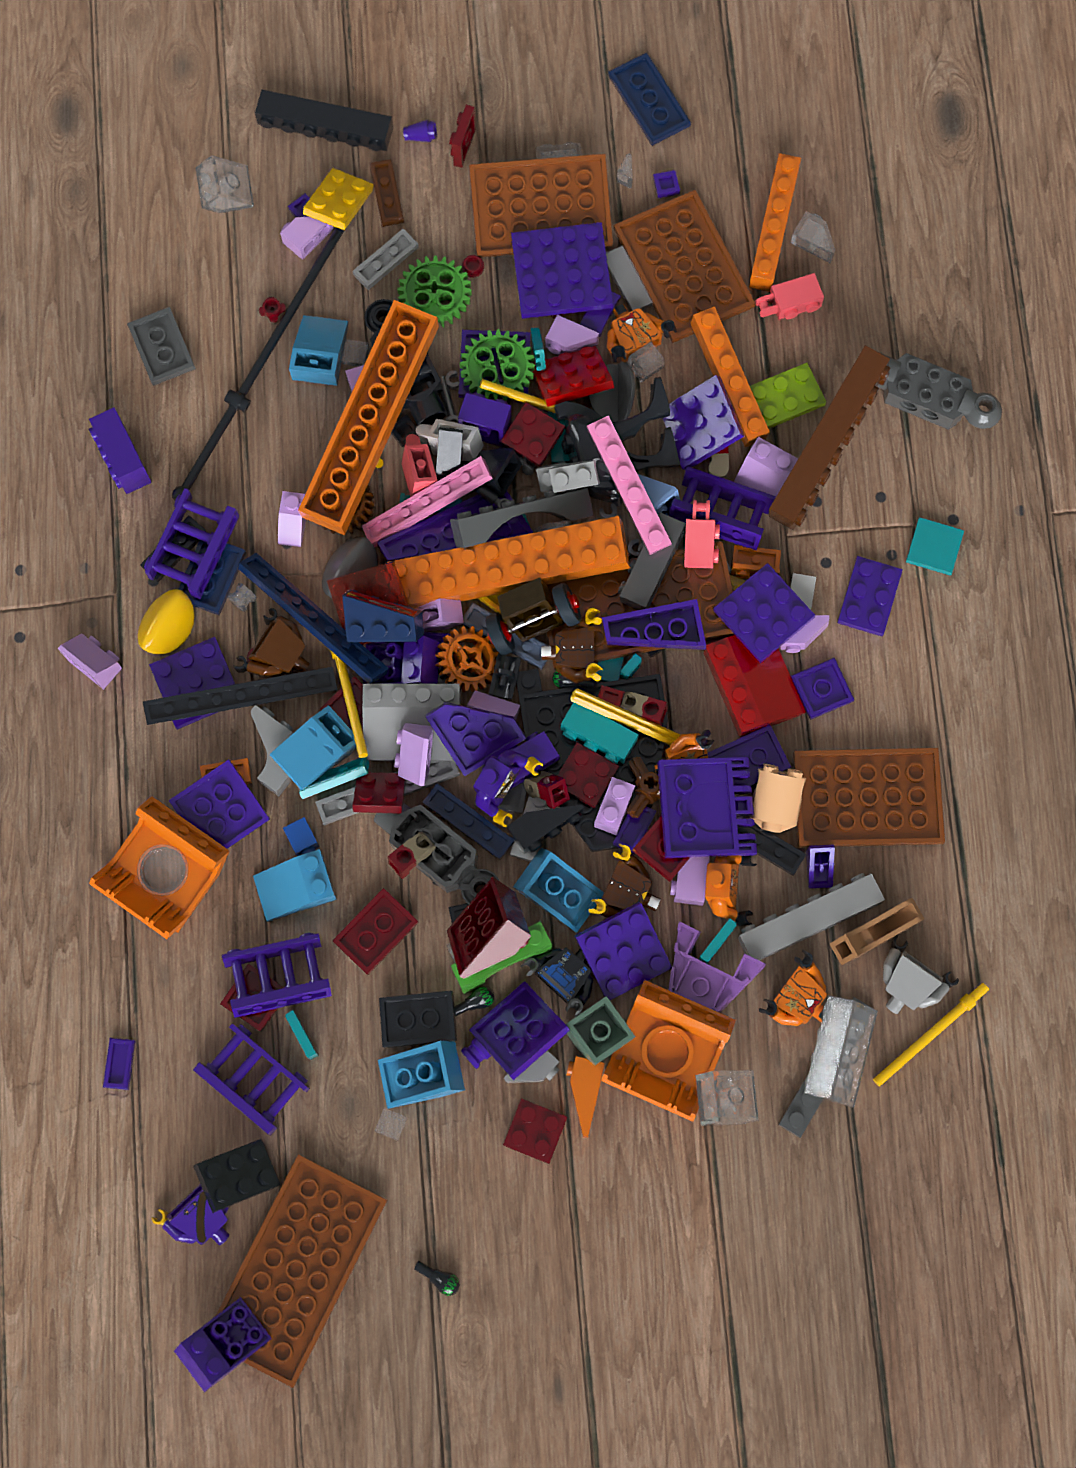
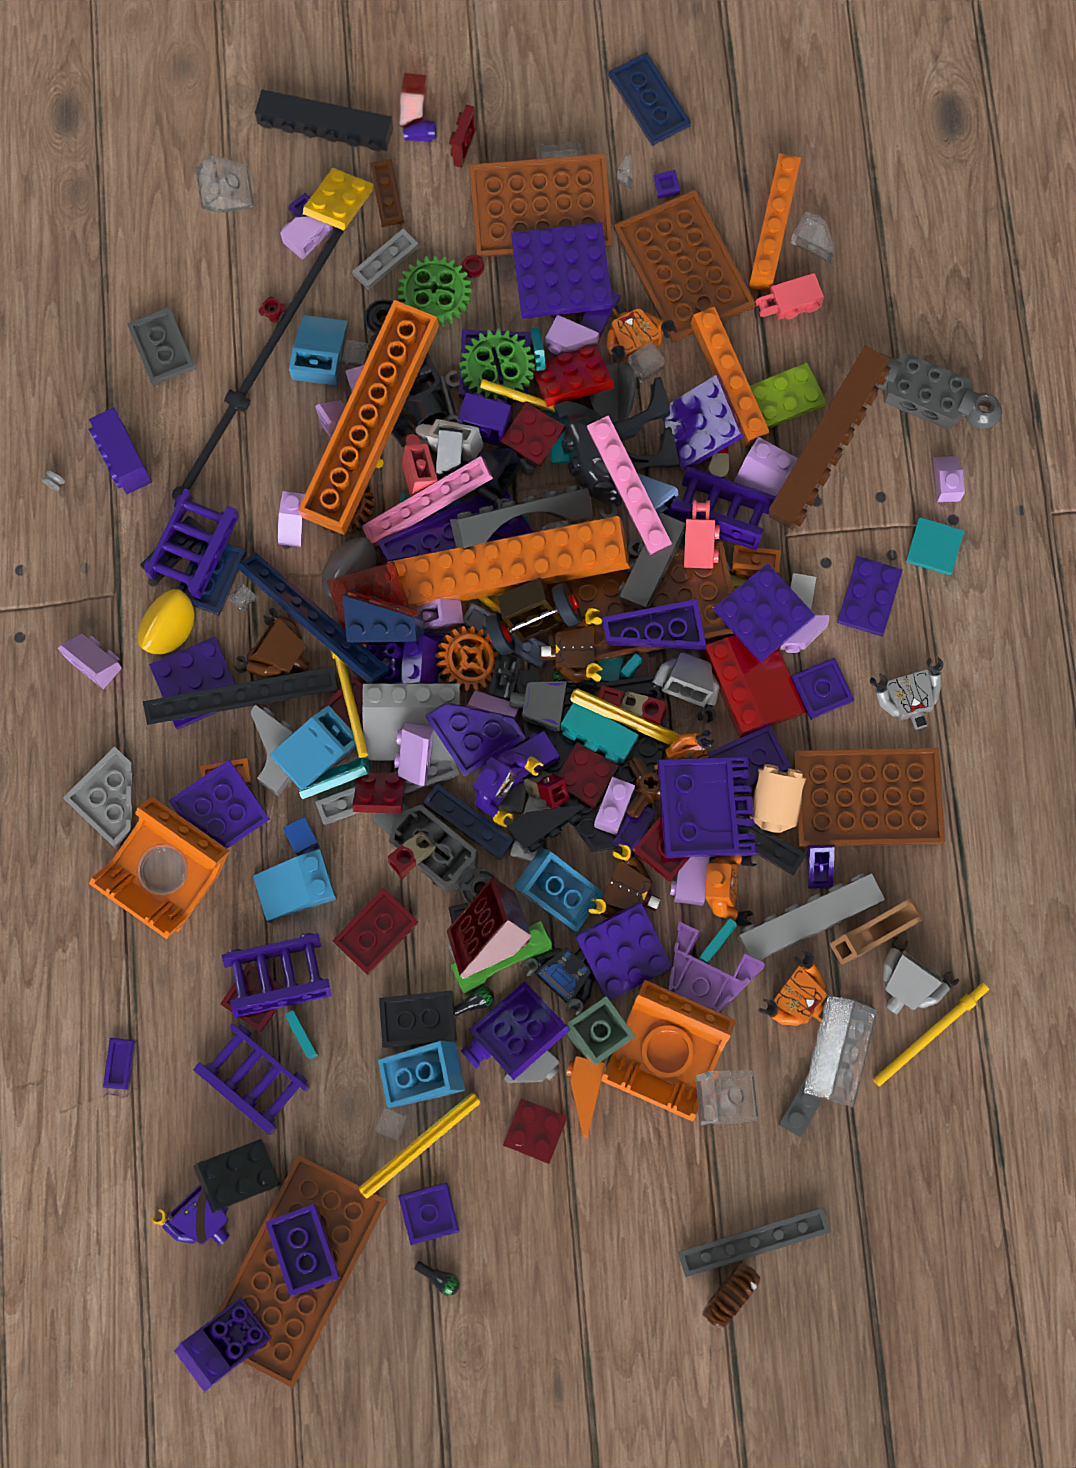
(53, 480): none -> light grey bush
(106, 797): none -> light grey plate
(303, 1250): none -> dark purple brick
(329, 415): none -> lavender slope
(413, 99): none -> clear red slope
(419, 1145): none -> yellow axle
(428, 1213): none -> dark purple tile
(541, 703): none -> dark grey torso
(567, 476): light grey arch -> none
(627, 279): light grey tile -> none
(690, 680): none -> light grey torso
(731, 1295): none -> reddish brown gear
(754, 1242): none -> dark grey plate
(911, 694): none -> light grey torso
(948, 479): none -> lavender slope

